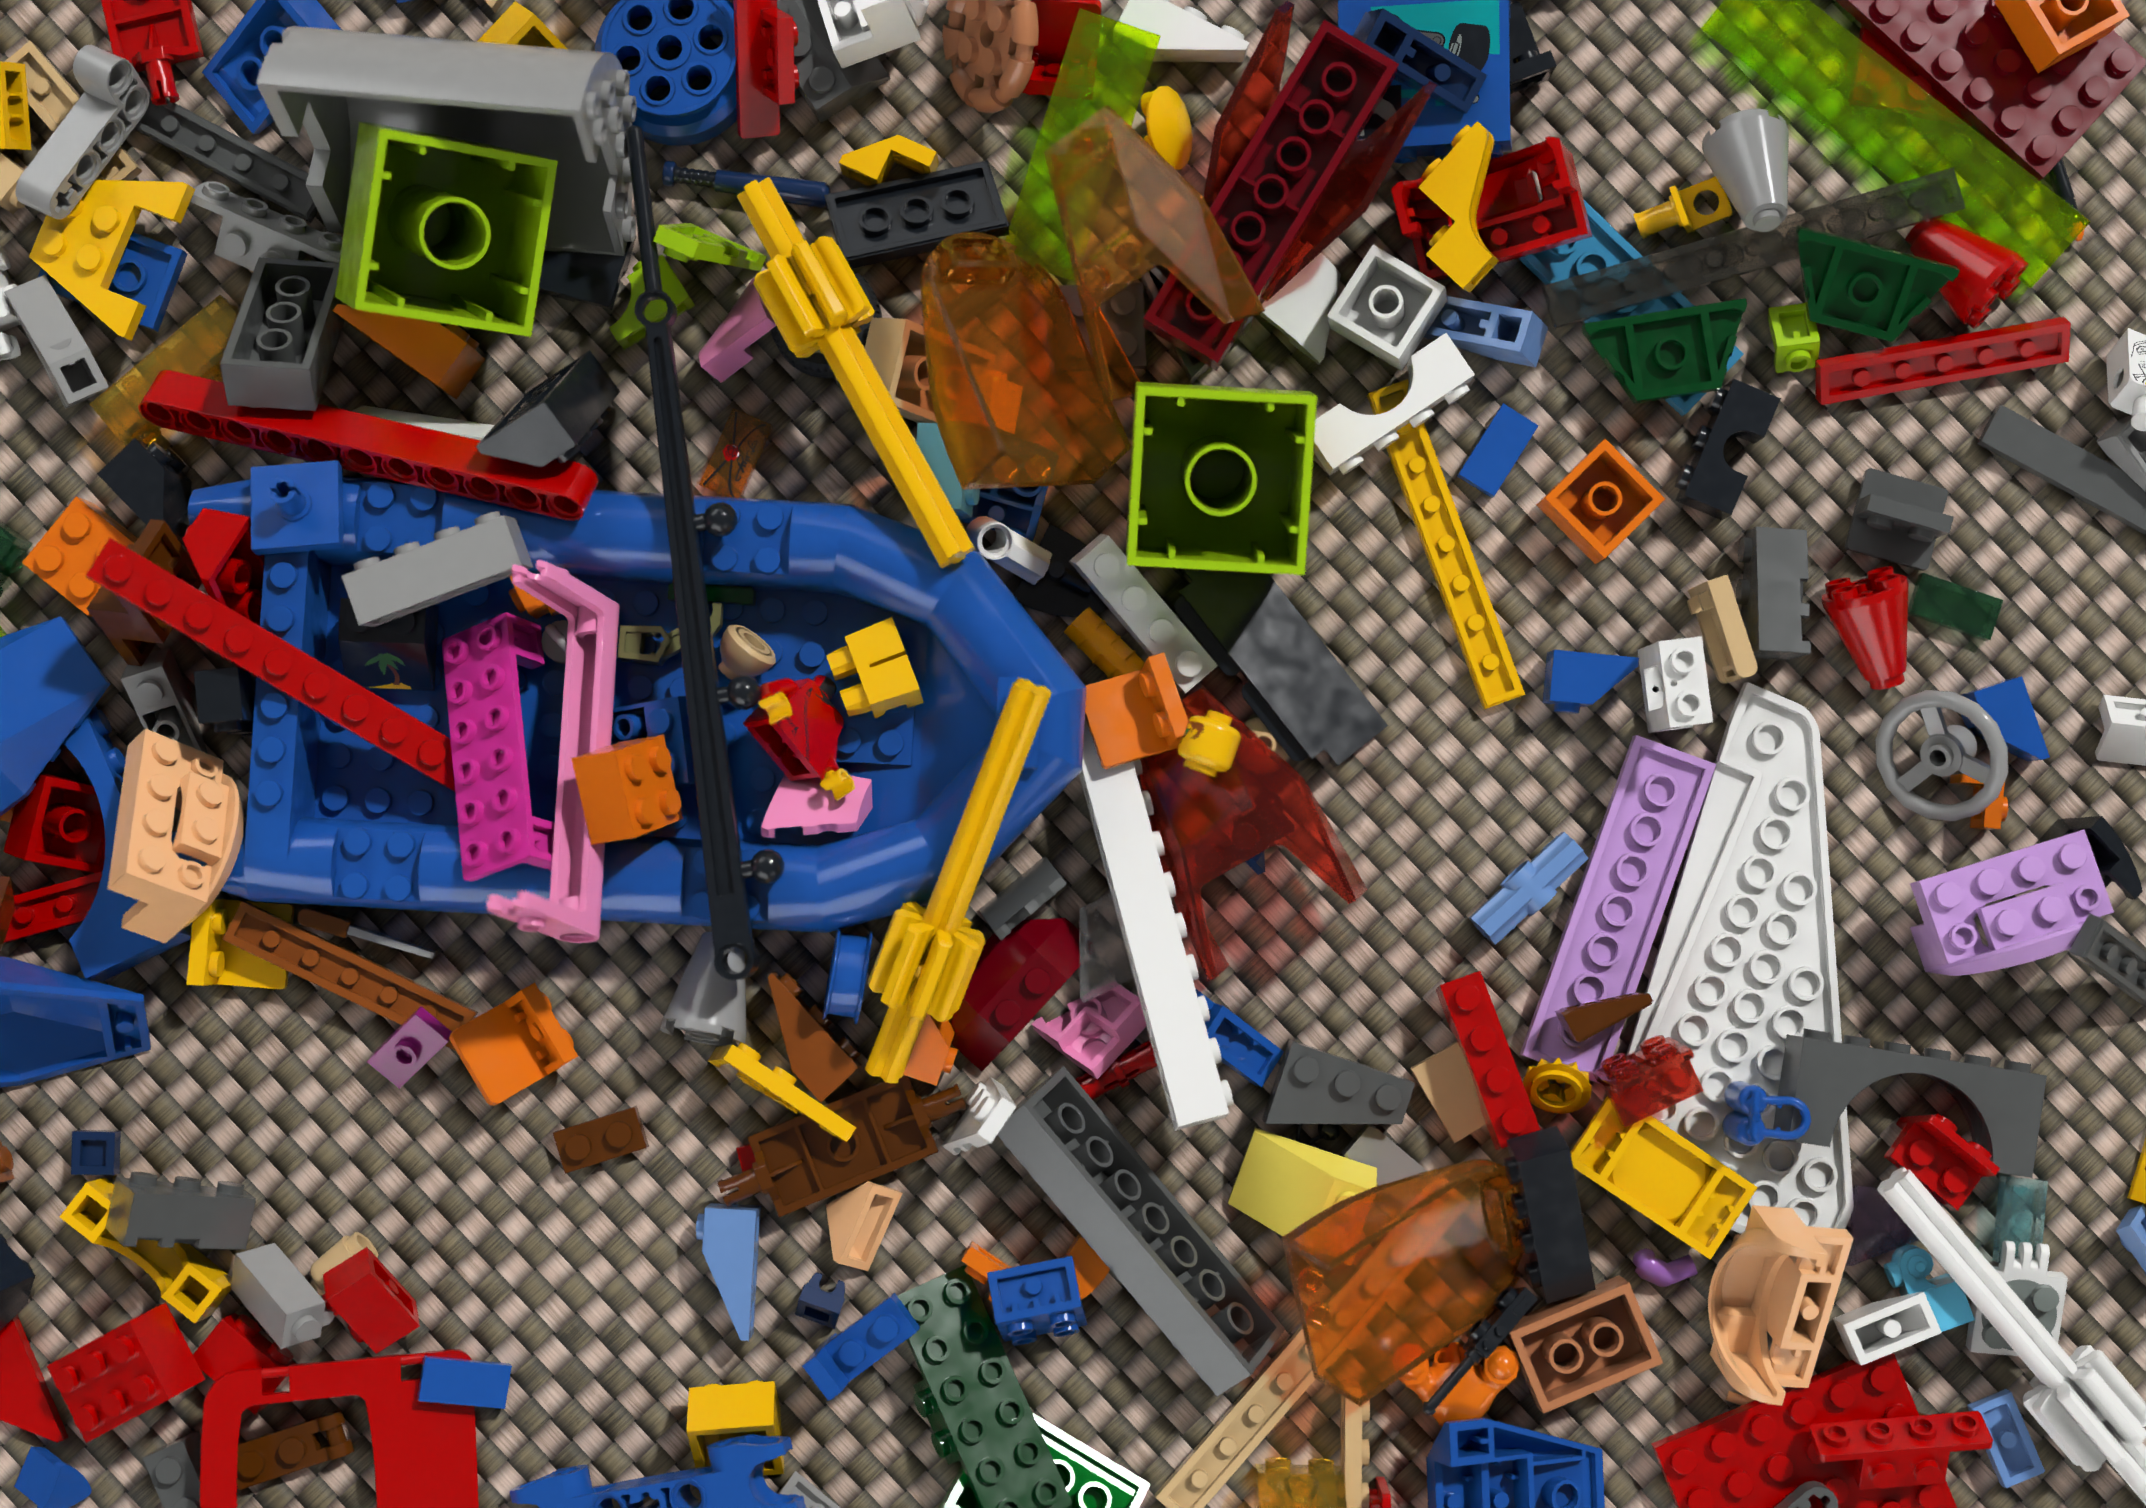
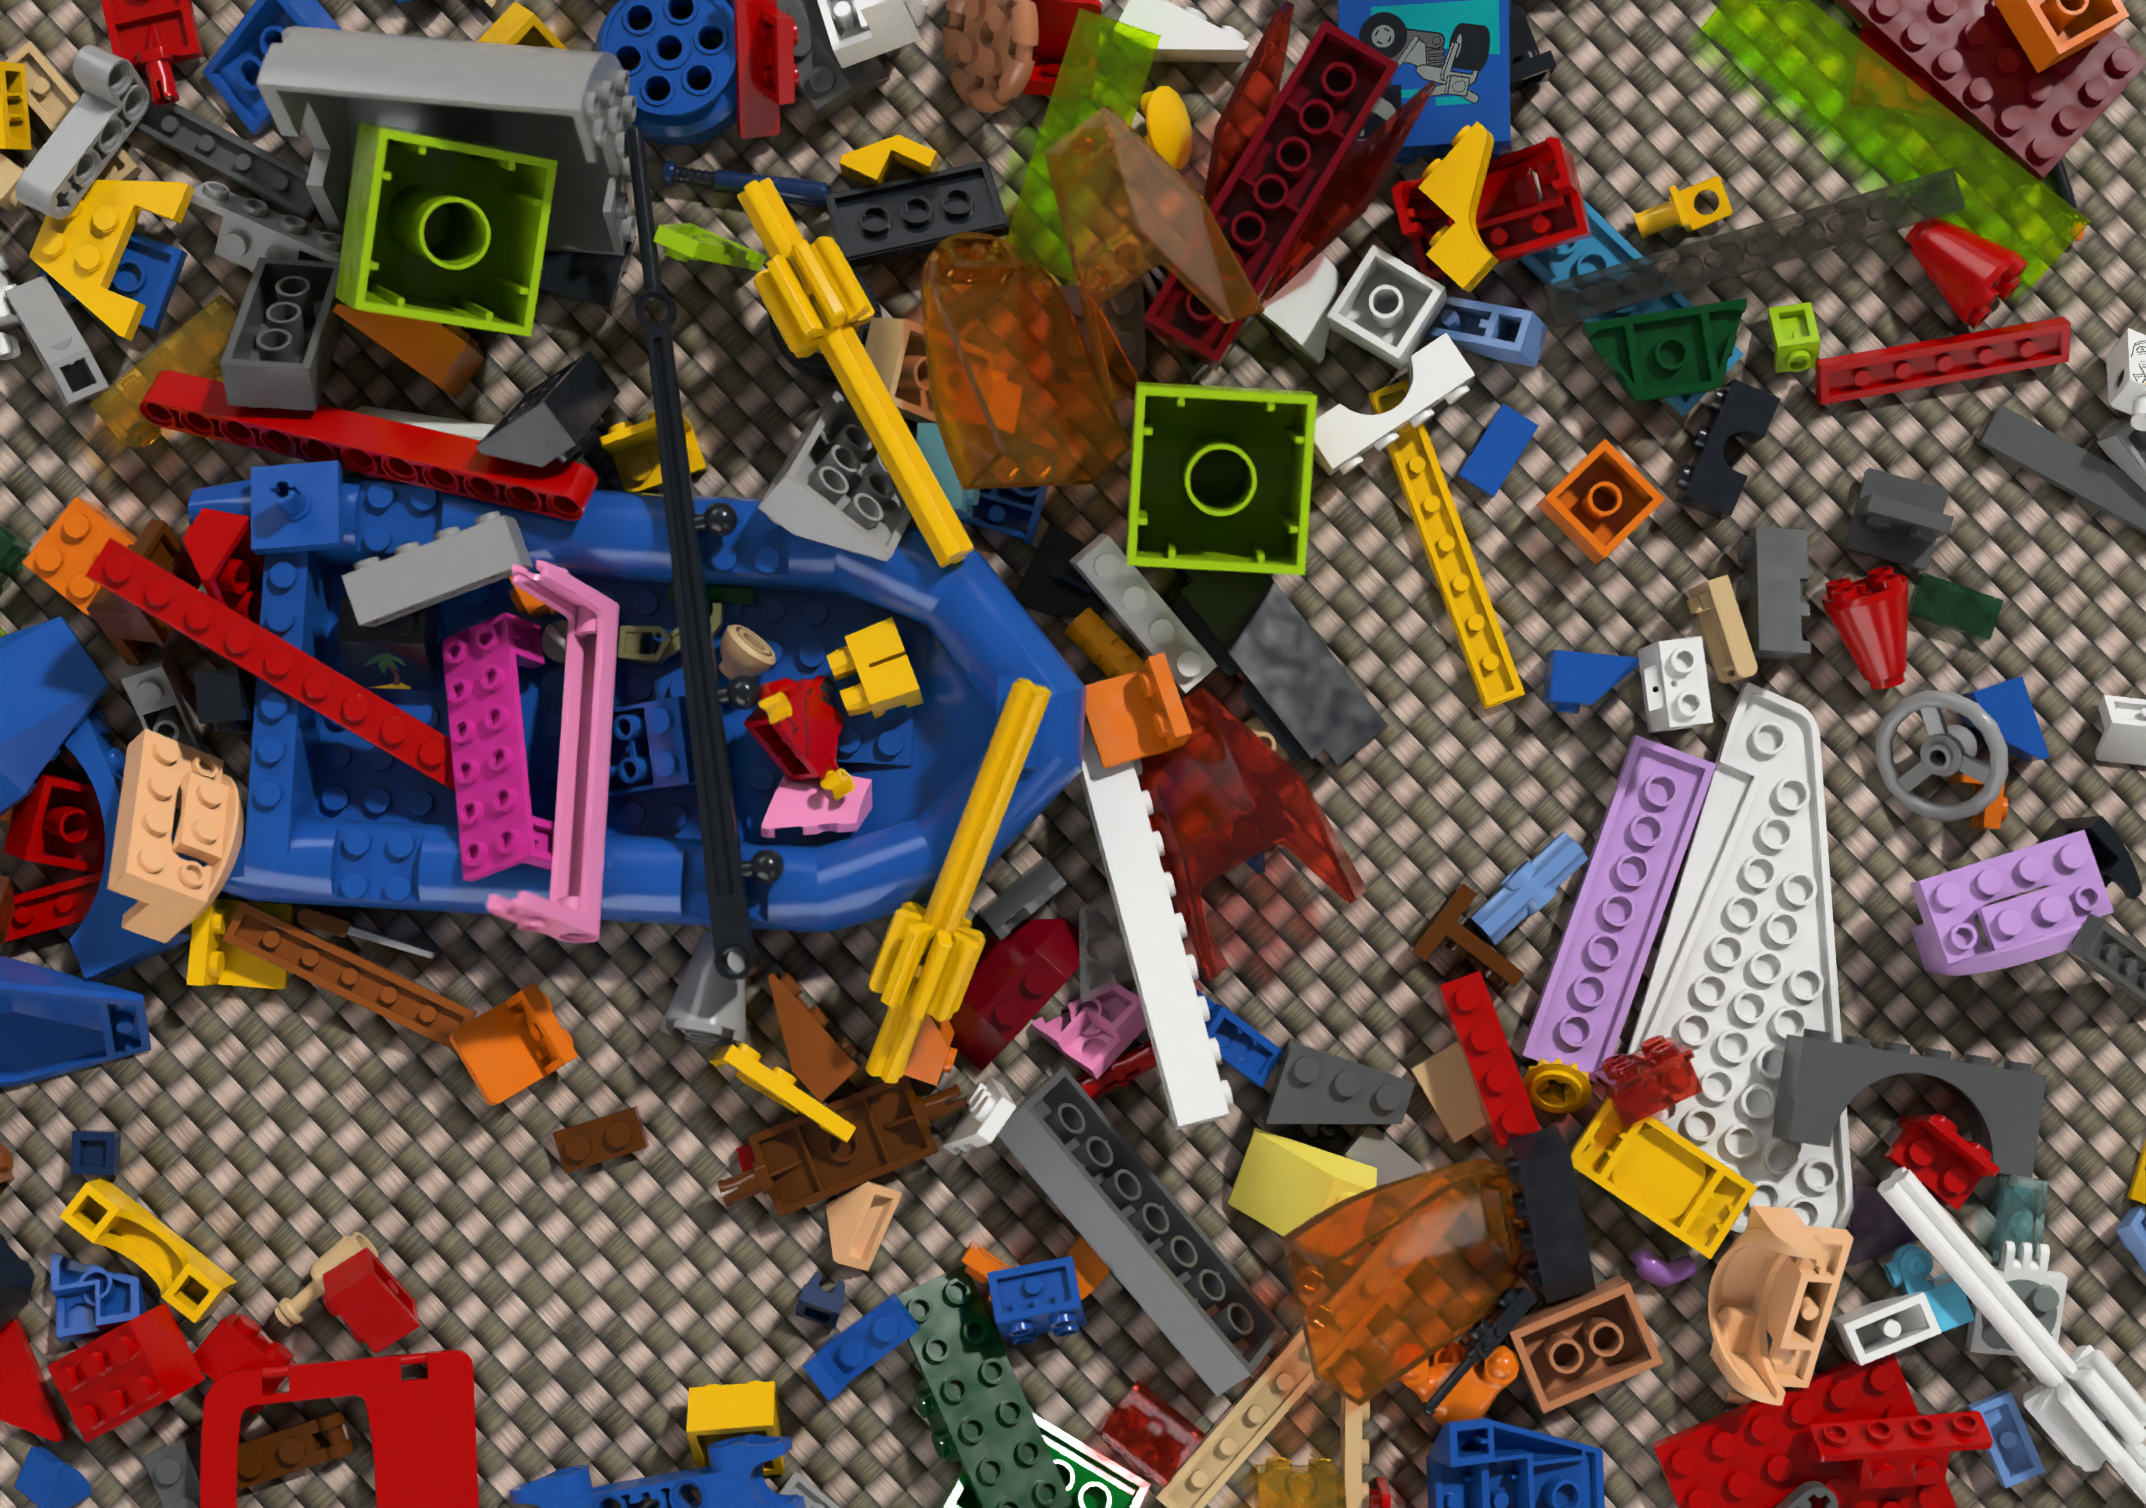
(92, 1299): none -> blue slope
(151, 484): black slope -> none
(180, 1212): dark grey wedge -> none
(279, 1296): light grey brick -> none
(410, 1047): magenta plate -> none
(464, 1382): blue tile -> none
(627, 789): orange brick -> none
(628, 328): lime arch -> none
(637, 453): none -> yellow bracket
(729, 344): bright pink slope -> none
(731, 1253): medium blue slope -> none
(736, 455): clear orange tile -> none
(838, 487): none -> light grey slope
(847, 975): blue wheel -> none
(1010, 549): white piece -> none
(1150, 1433): none -> clear red bracket
(1209, 743): yellow head -> none
(1421, 59): dark blue slope -> none
(1462, 941): none -> reddish brown bracket
(1593, 1017): reddish brown slope -> none
(1745, 1121): blue piece -> none
(1752, 165): light grey cone -> none
(1865, 284): dark green wing -> none

